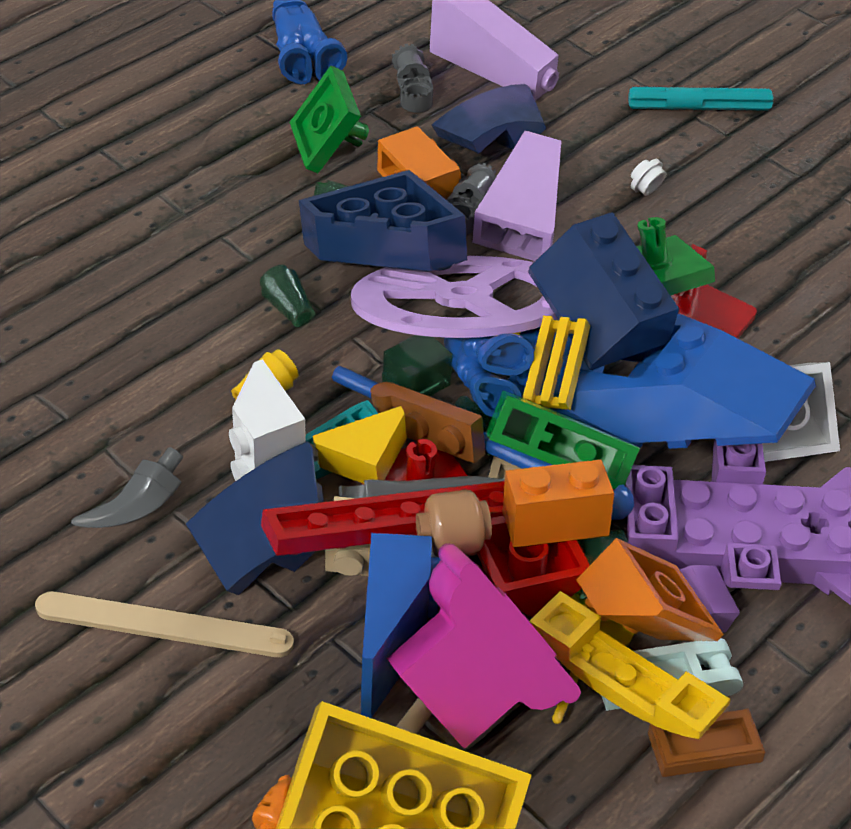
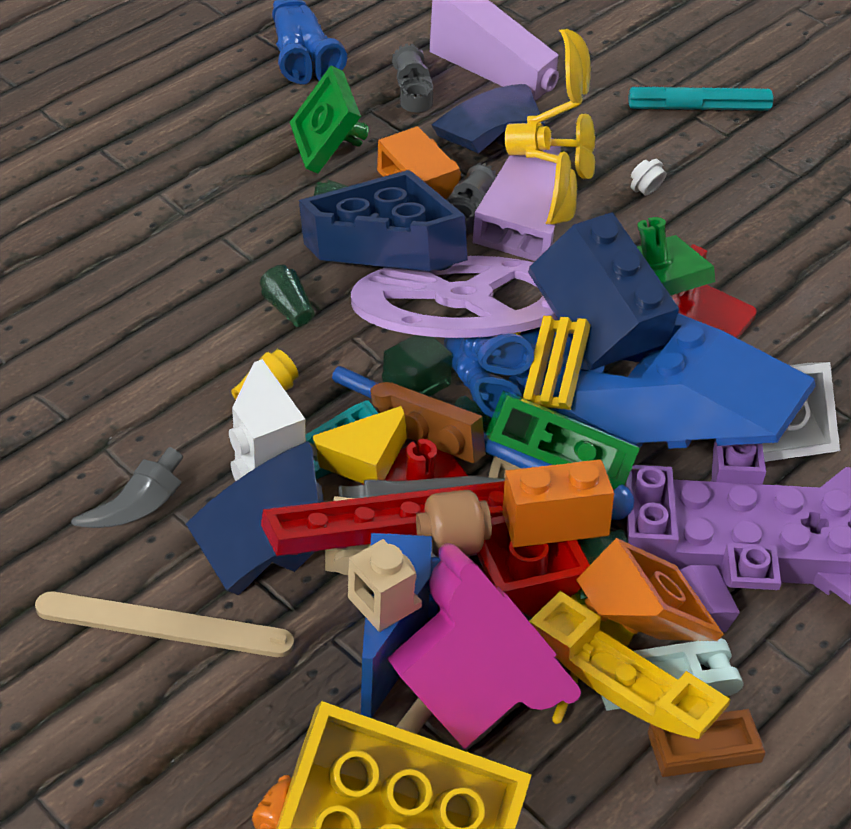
(390, 577): none -> tan brick
(534, 138): none -> yellow plant

